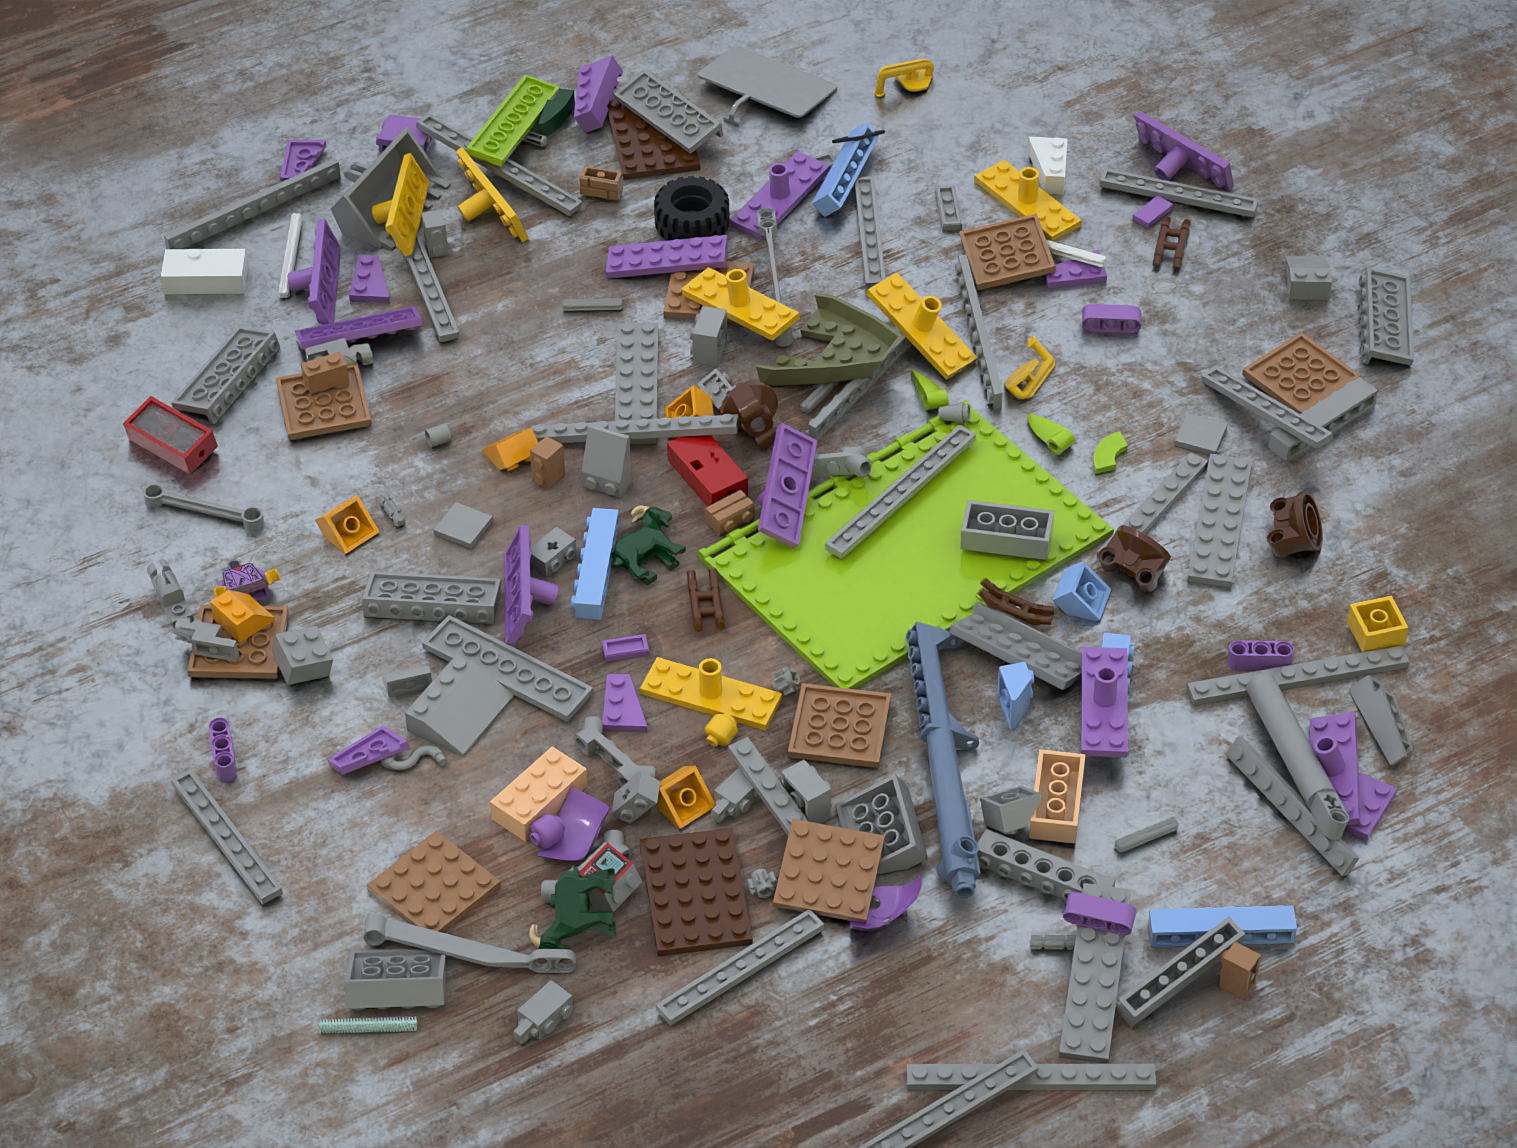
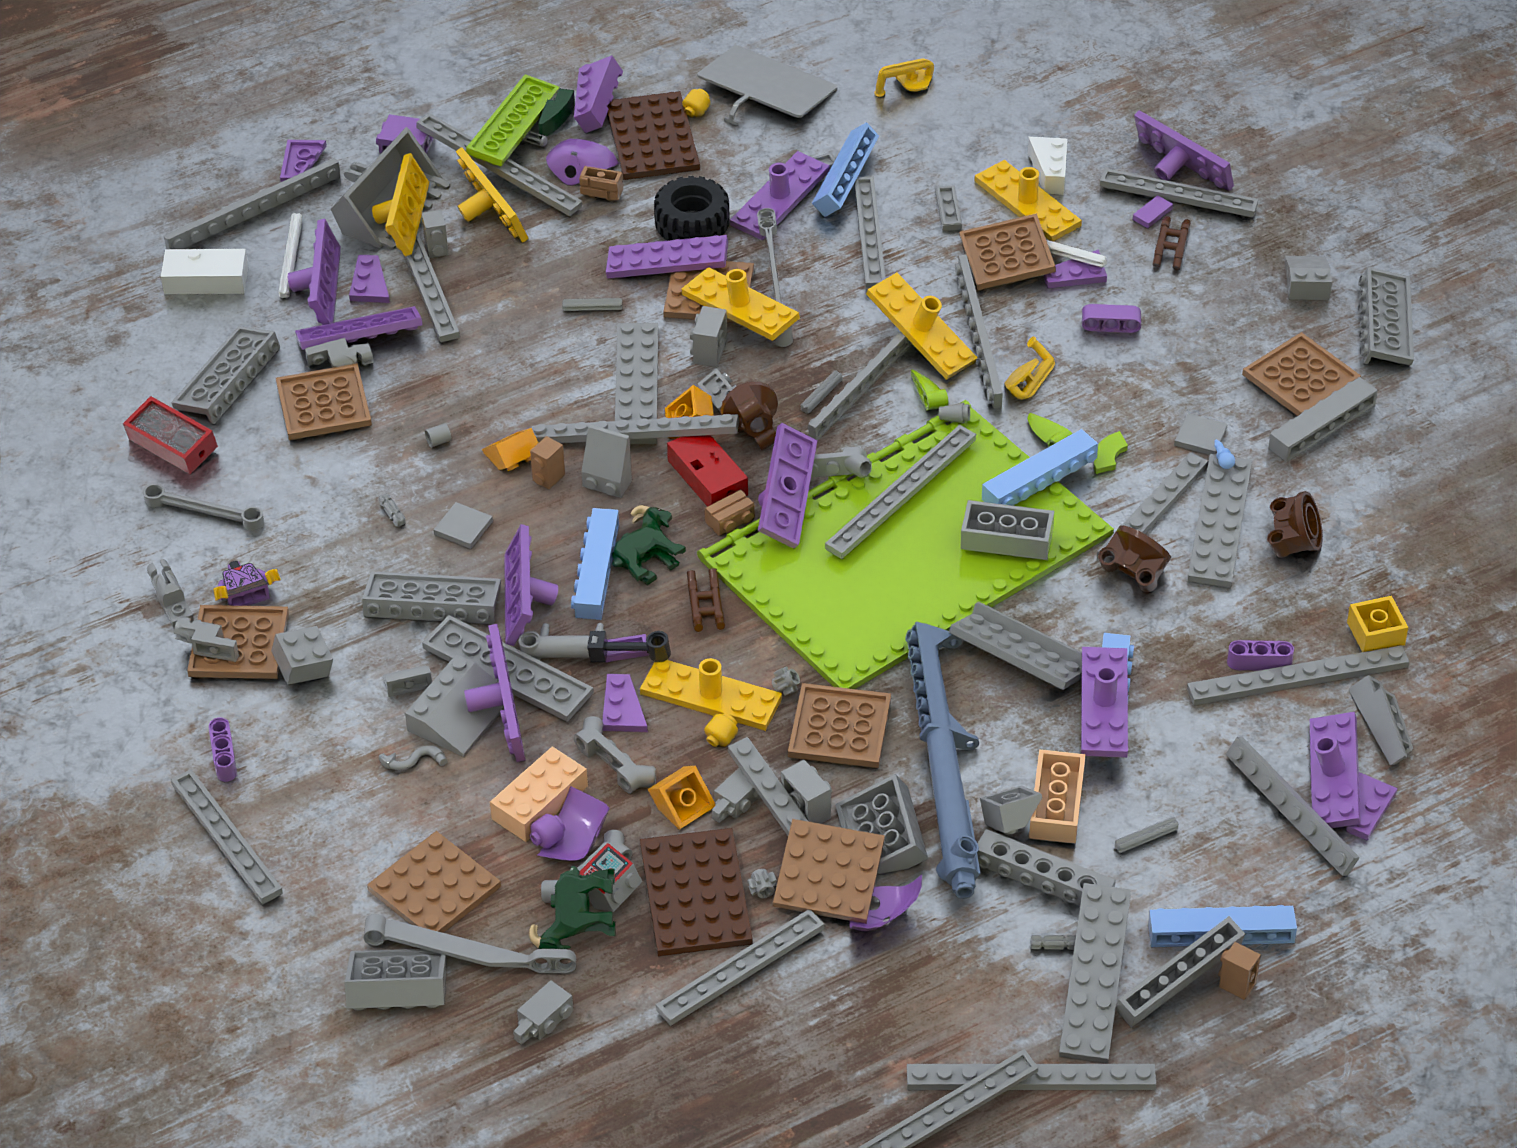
(240, 614): light orange slope -> none
(324, 373): medium nougat brick -> none
(347, 524): light orange slope -> none
(367, 750): medium lavender wing -> none
(368, 1026): light aqua axle -> none
(498, 694): none -> medium lavender plate
(552, 552): light grey brick -> none
(588, 154): none -> medium lavender piece
(590, 646): none -> piece
(635, 797): light grey brick -> none
(668, 111): light grey bracket -> none
(696, 102): none -> yellow head
(845, 139): black piece -> none
(854, 352): olive piece -> none
(1015, 691): light blue slope -> none
(1029, 612): reddish brown piece -> none
(1041, 470): none -> light blue brick
(1082, 592): light blue slope -> none
(1099, 913): medium lavender beam -> none
(1225, 458): none -> light blue bar
(1267, 407): light grey plate -> none
(1298, 755): light grey piece -> none

